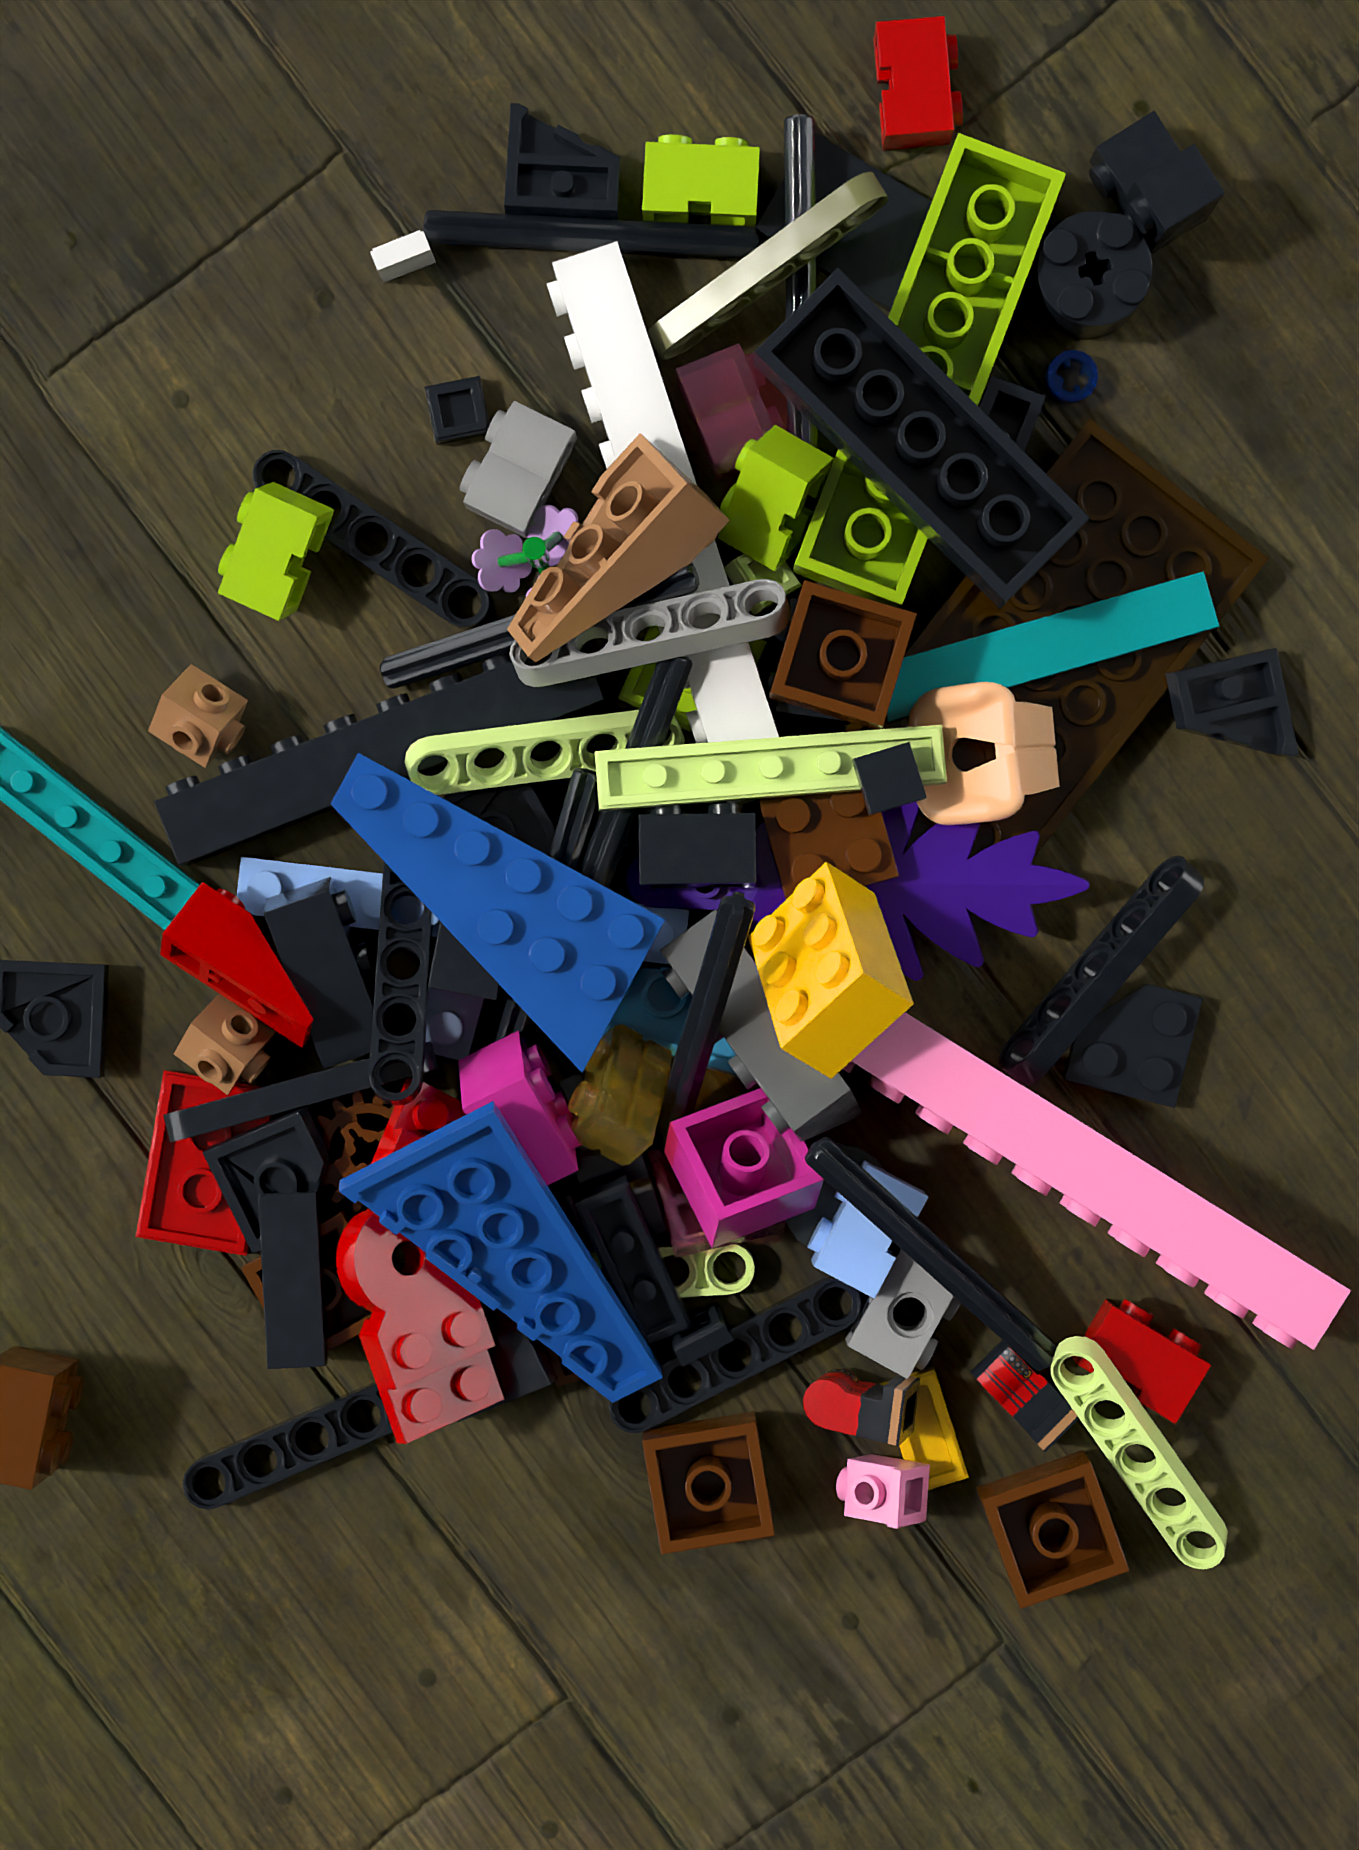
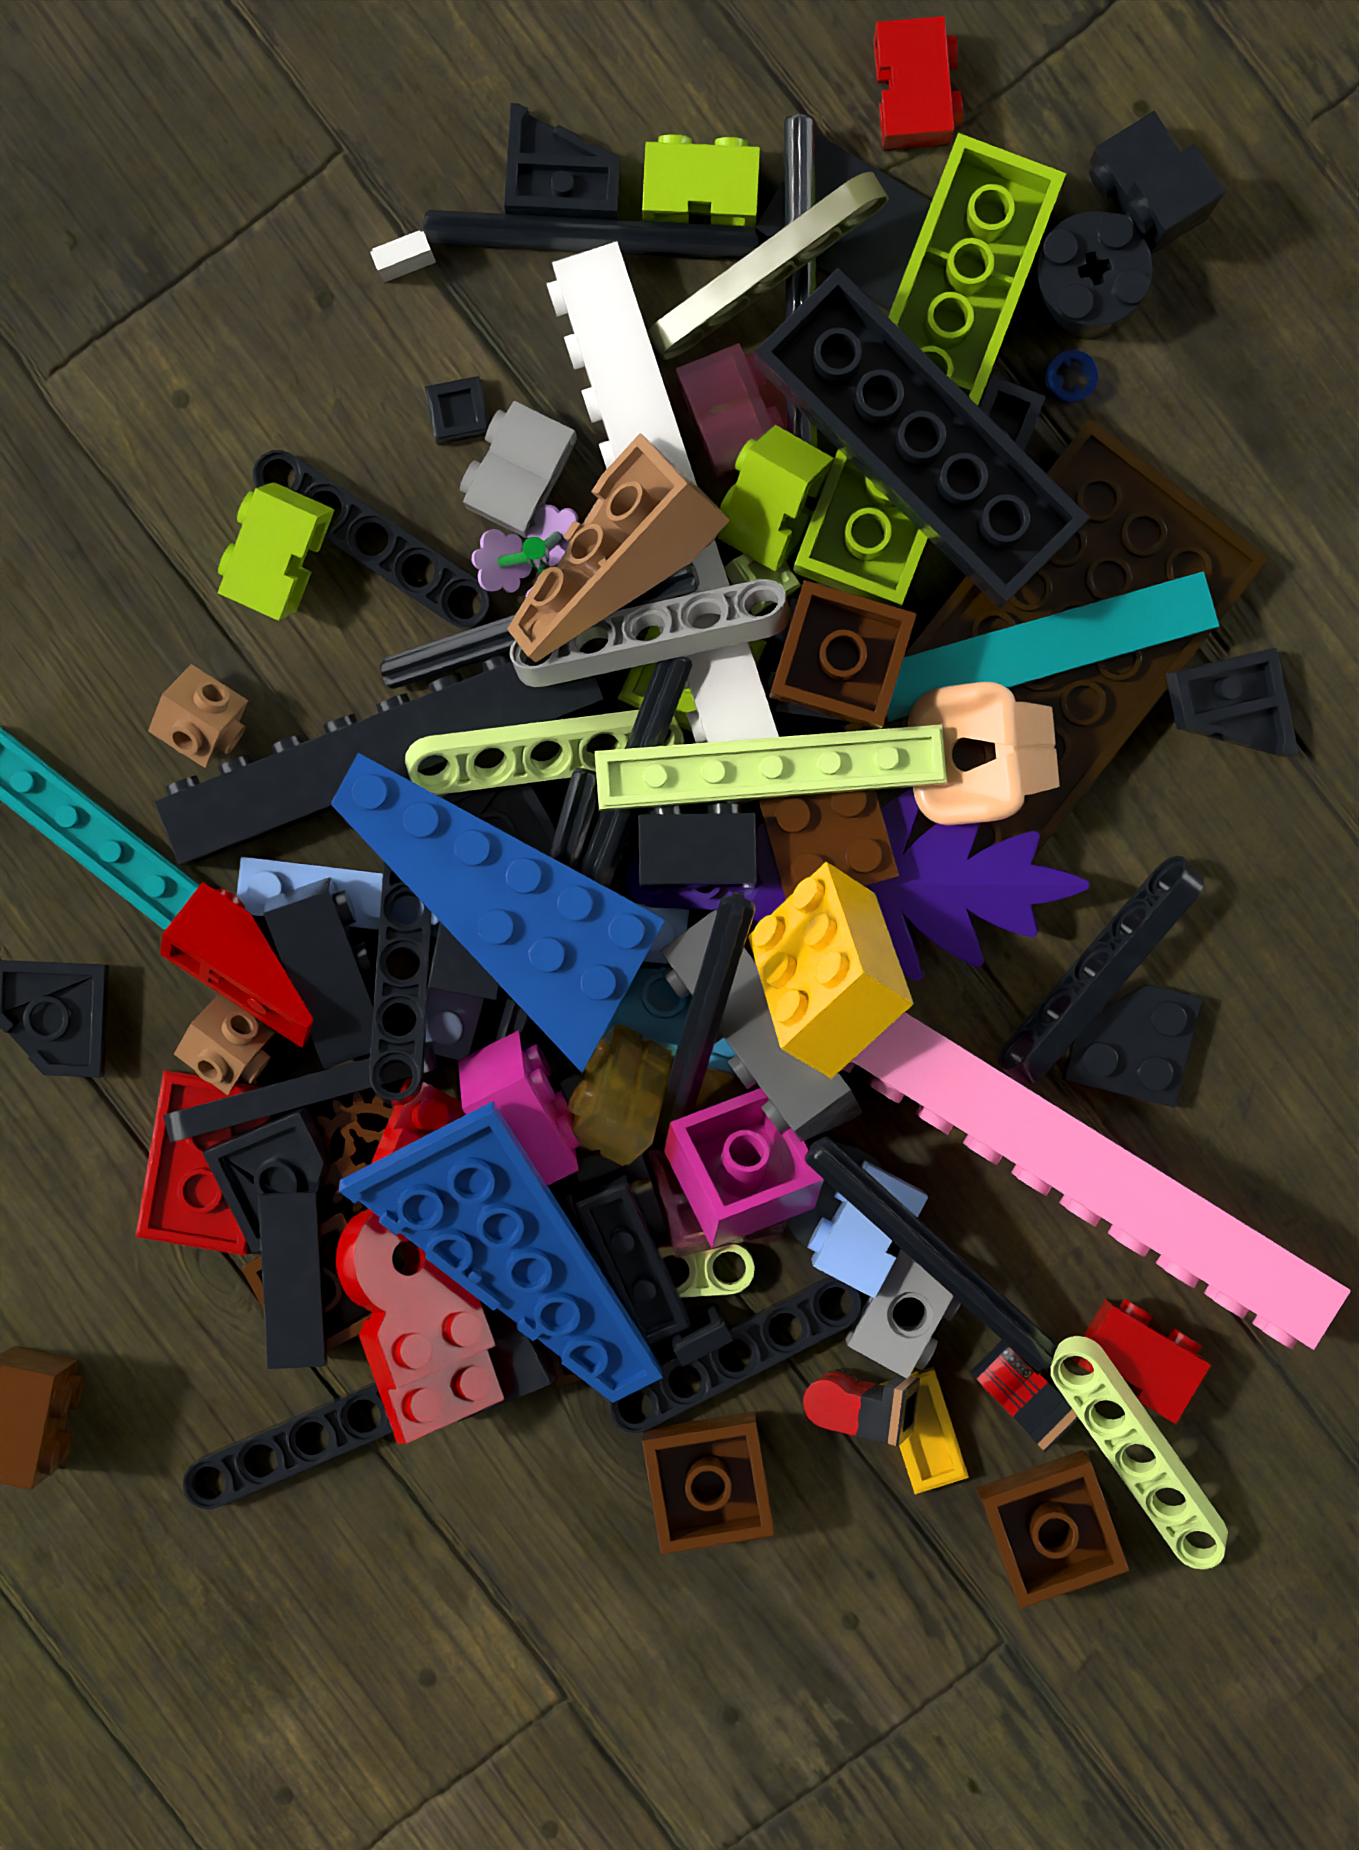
(884, 1490): bright pink brick -> none
(889, 778): black tile -> none

